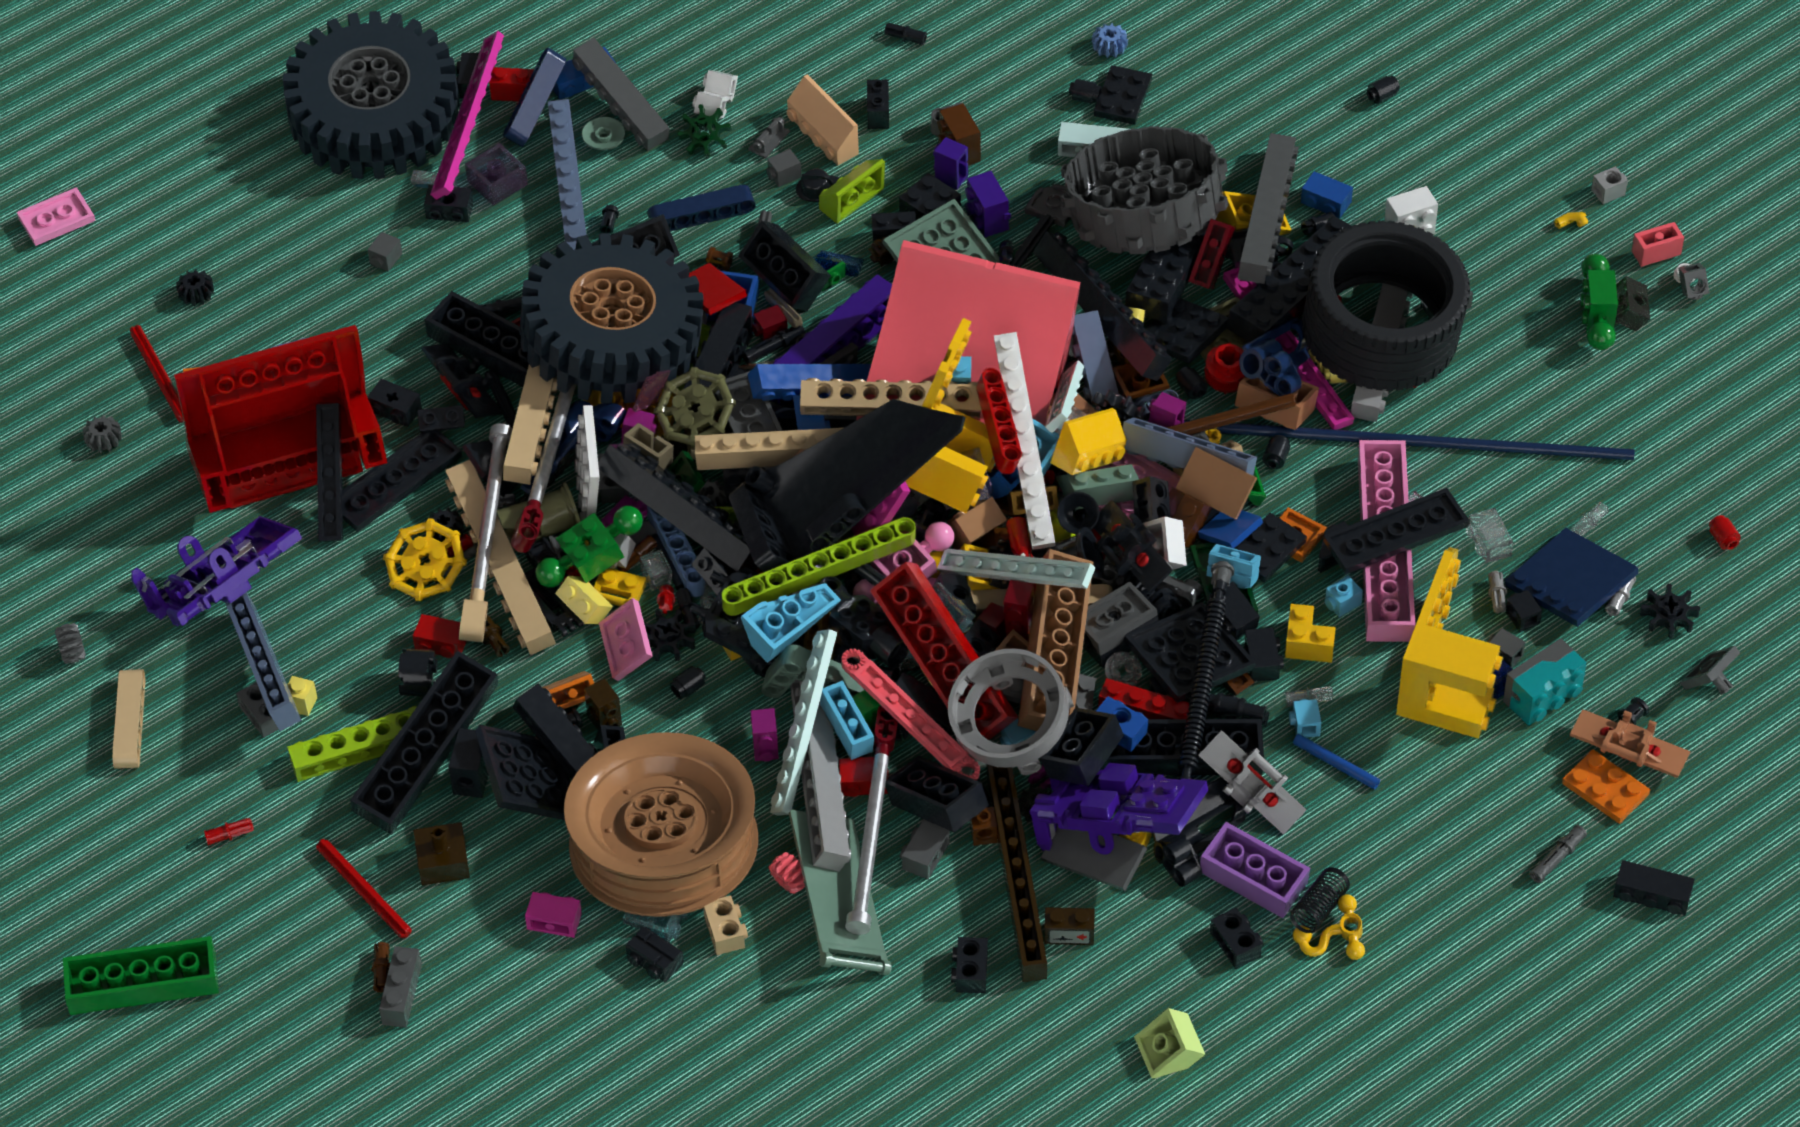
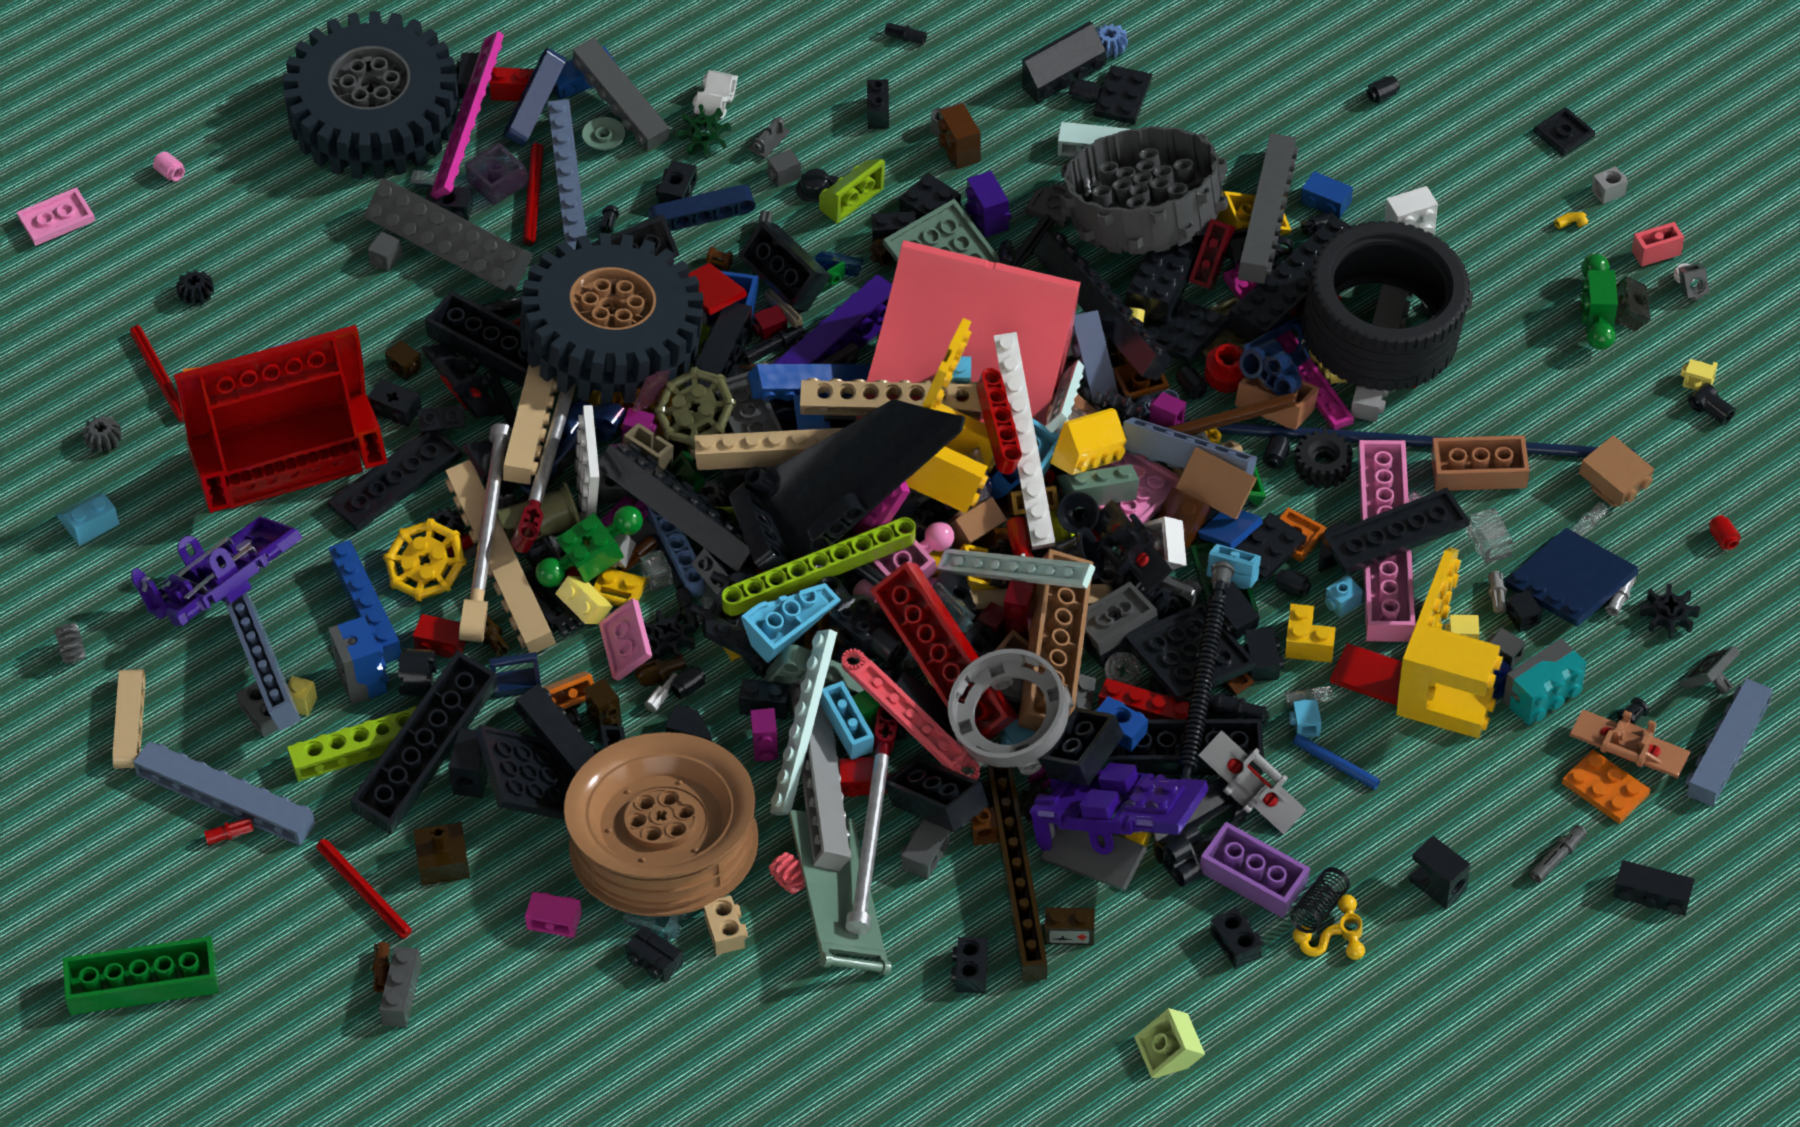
(89, 518): none -> medium azure slope
(168, 166): none -> bright pink brick
(224, 792): none -> sand blue brick
(329, 472): black plate -> none
(359, 659): none -> blue piece
(363, 597): none -> blue brick
(403, 360): none -> dark brown brick
(448, 235): none -> dark grey brick
(515, 681): none -> dark blue tile
(533, 194): none -> red axle
(658, 670): none -> dark brown arm
(659, 695): none -> white axle
(666, 598): red axle -> none
(677, 182): none -> black brick
(687, 721): none -> black slope
(764, 695): none -> black brick
(823, 121): light nougat slope -> none
(951, 162): dark purple piece -> none
(1062, 62): none -> black slope
(1151, 498): black brick -> none
(1293, 583): none -> black brick
(1325, 446): none -> black tyre
(1368, 673): none -> red tile
(1441, 873): none -> black piece
(1464, 625): none -> light yellow brick
(1480, 463): none -> nougat brick
(1564, 131): none -> black tile
(1616, 472): none -> medium nougat brick
(1698, 373): none -> light yellow brick
(1707, 400): none -> black piece
(1729, 742): none -> sand blue brick

